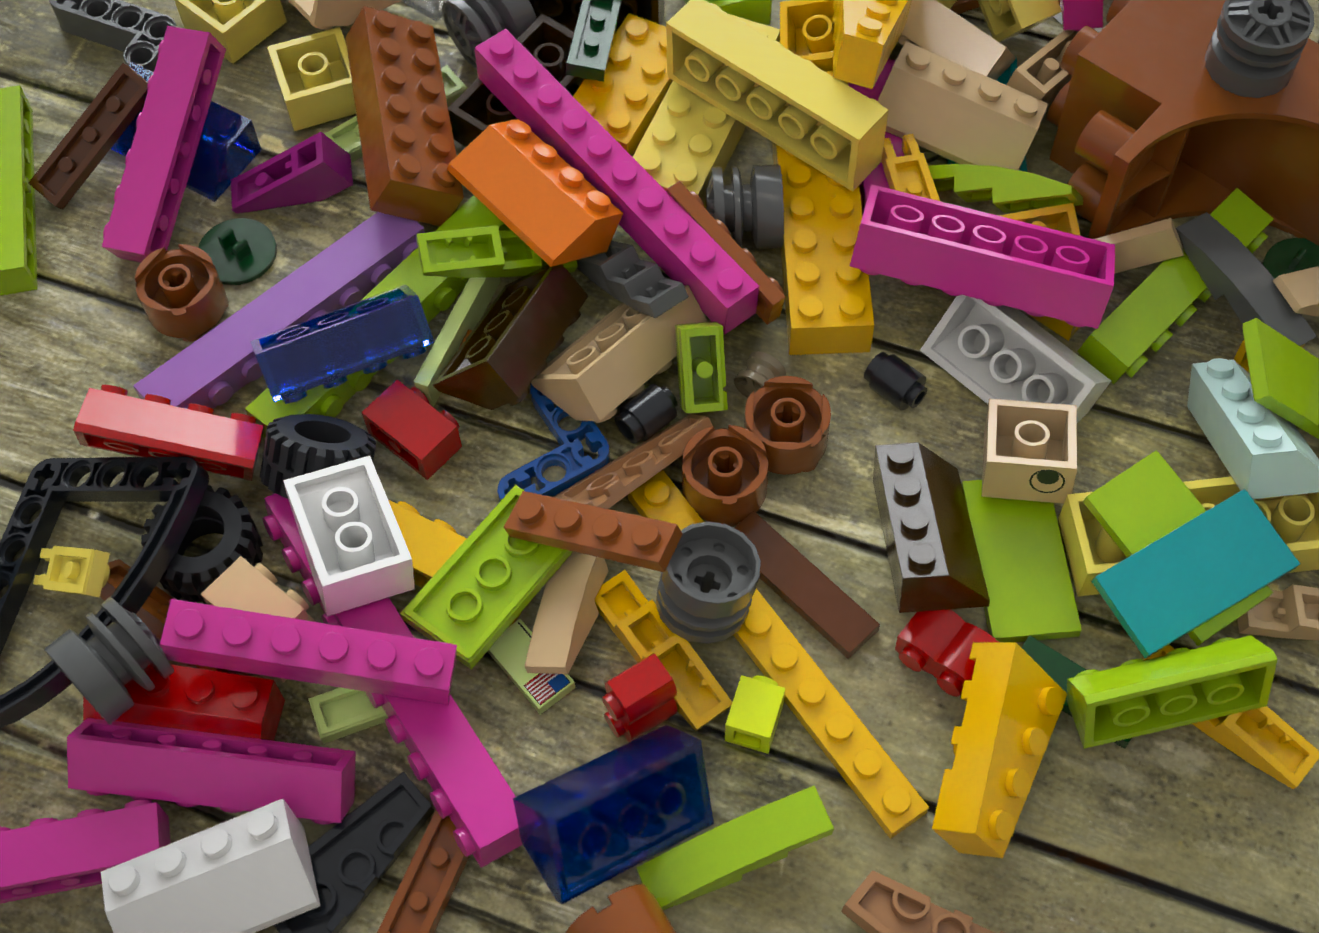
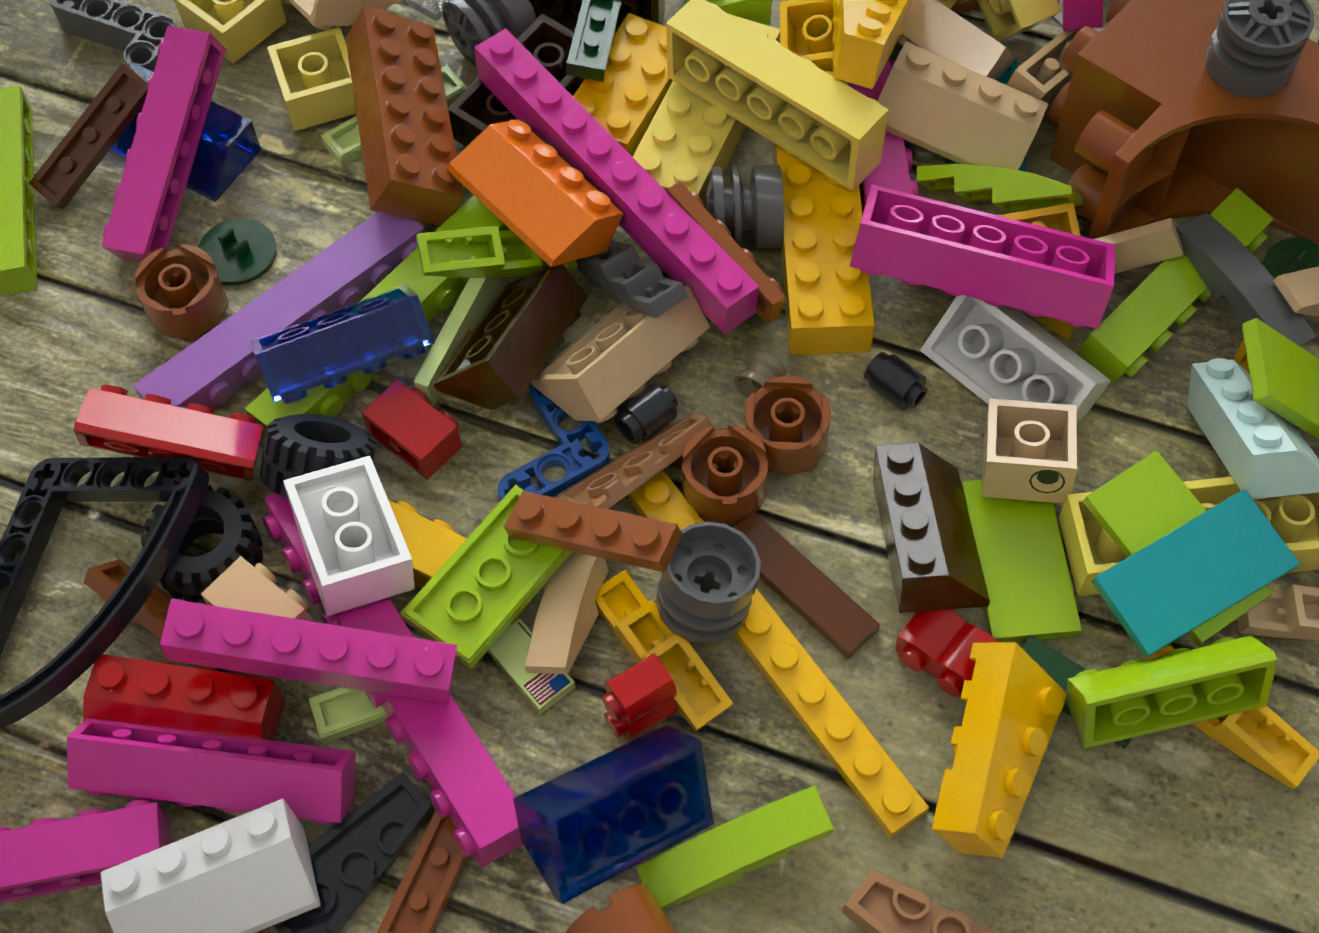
(74, 570): light yellow hinge -> none
(110, 659): dark grey wheel -> none
(294, 177): magenta slope -> none
(701, 367): lime brick -> none
(755, 713): neon yellow brick -> none
(908, 172): yellow hinge -> none

